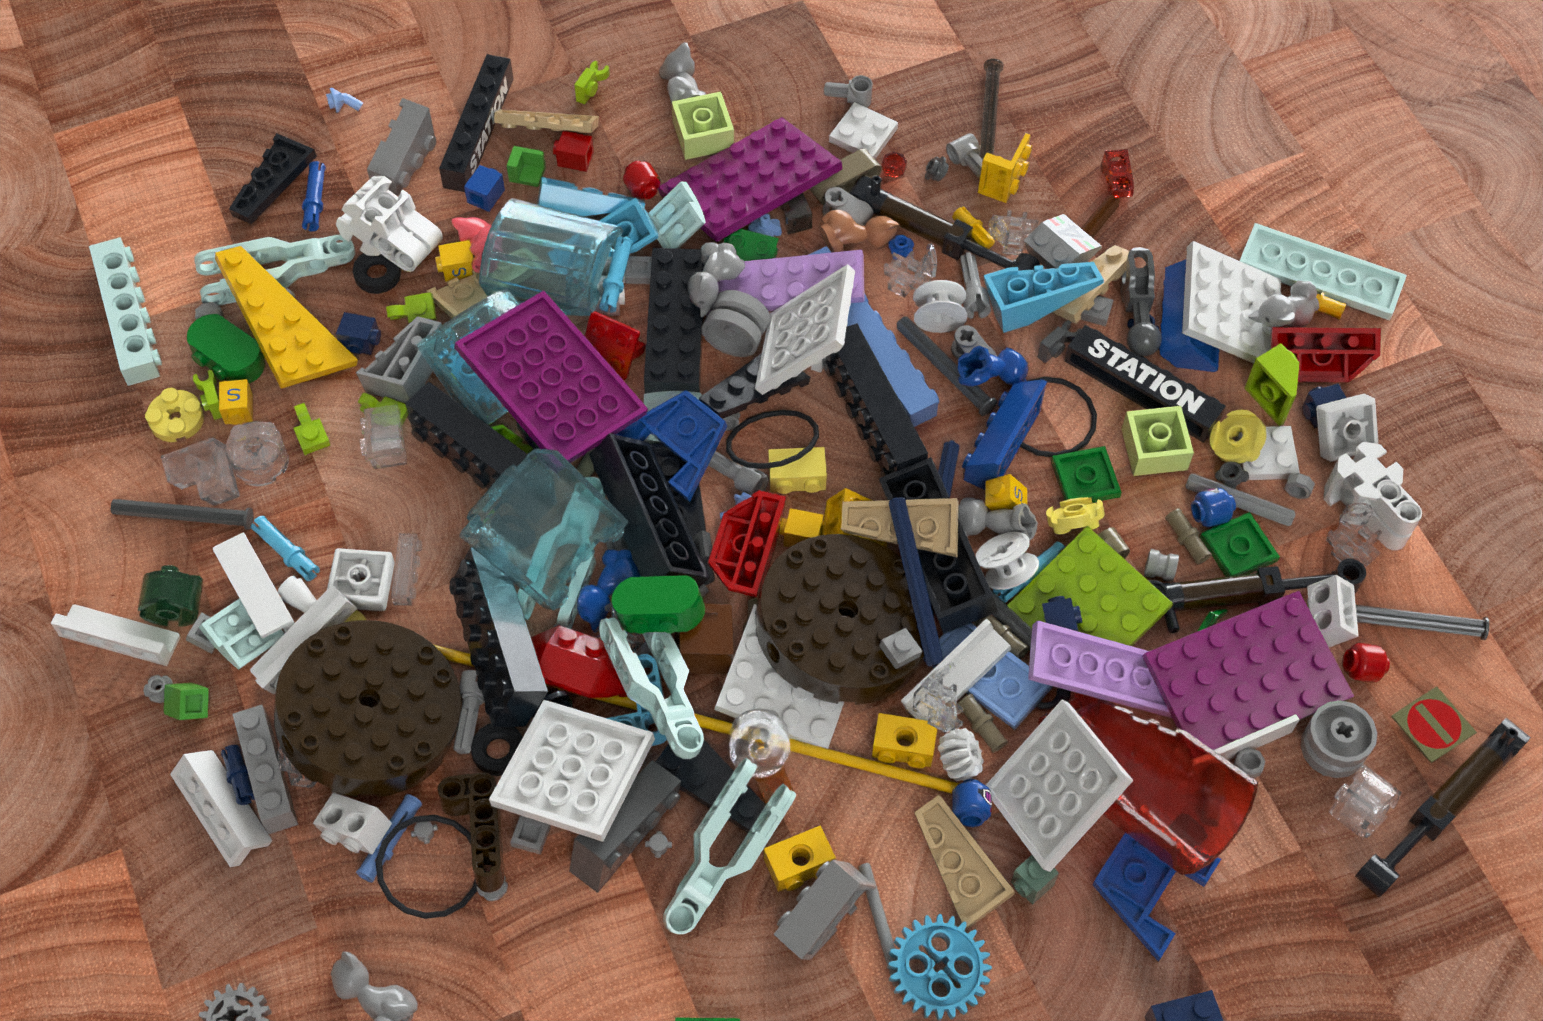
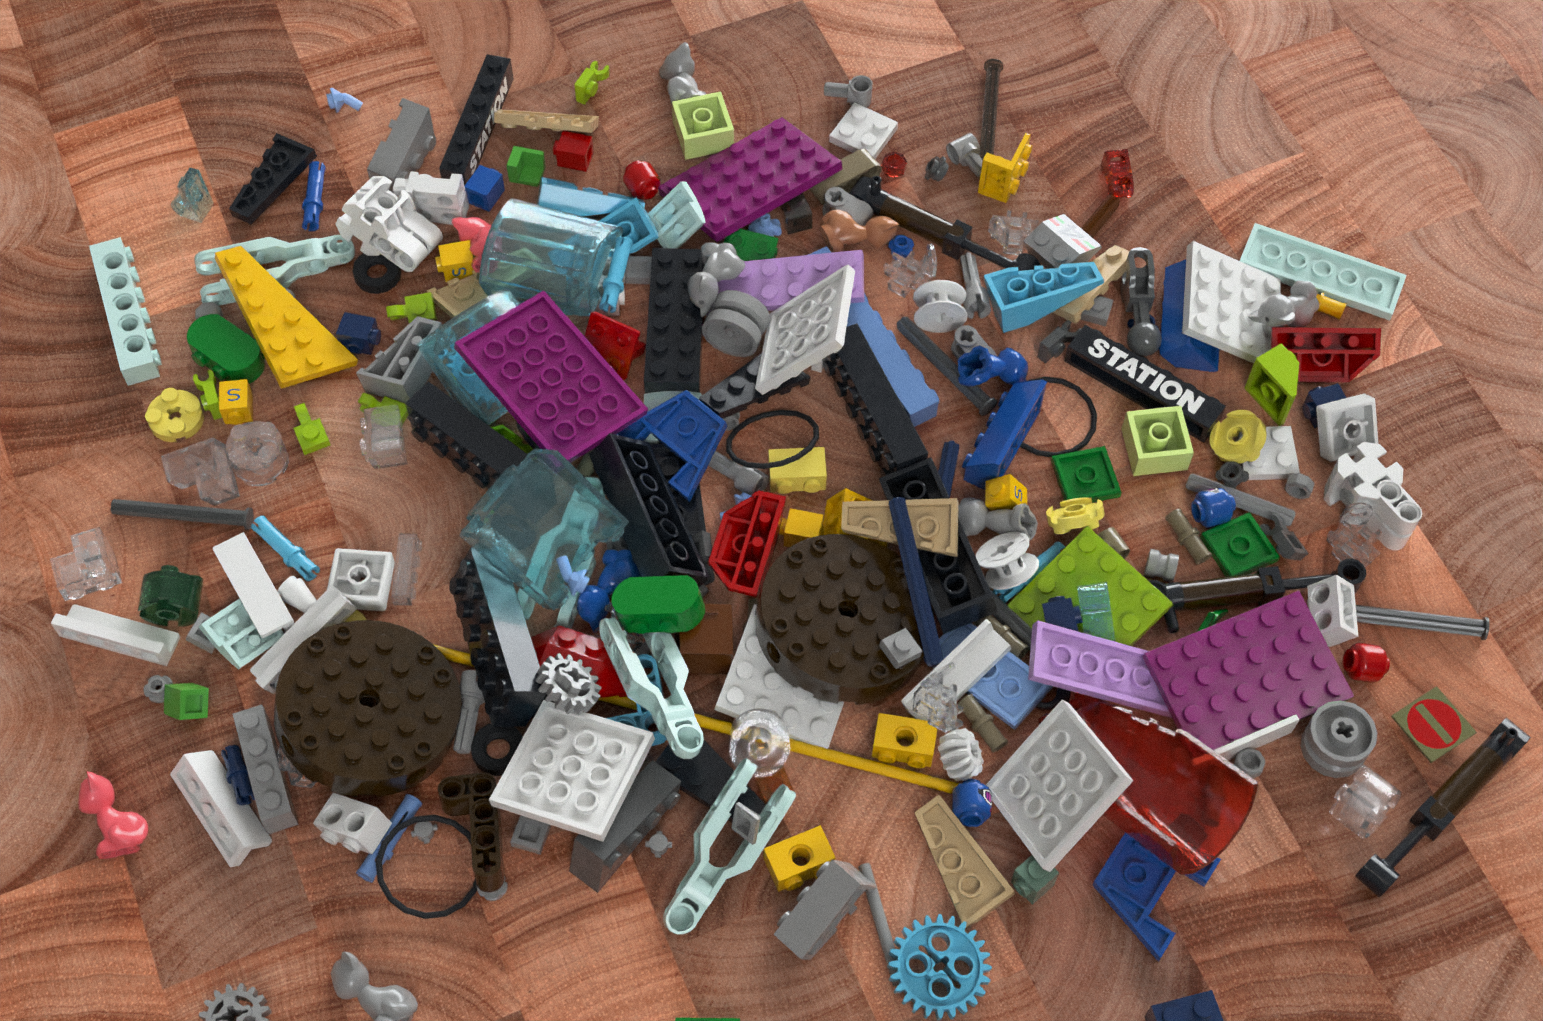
(88, 567): none -> clear brick
(121, 830): none -> coral animal
(193, 197): none -> clear light blue plate
(435, 198): none -> white hips
(568, 684): none -> light grey gear
(576, 580): none -> light blue plate
(746, 822): none -> light grey slope
(979, 234): yellow axle -> none
(1096, 610): none -> clear light blue plate
(1287, 542): none -> dark grey plate

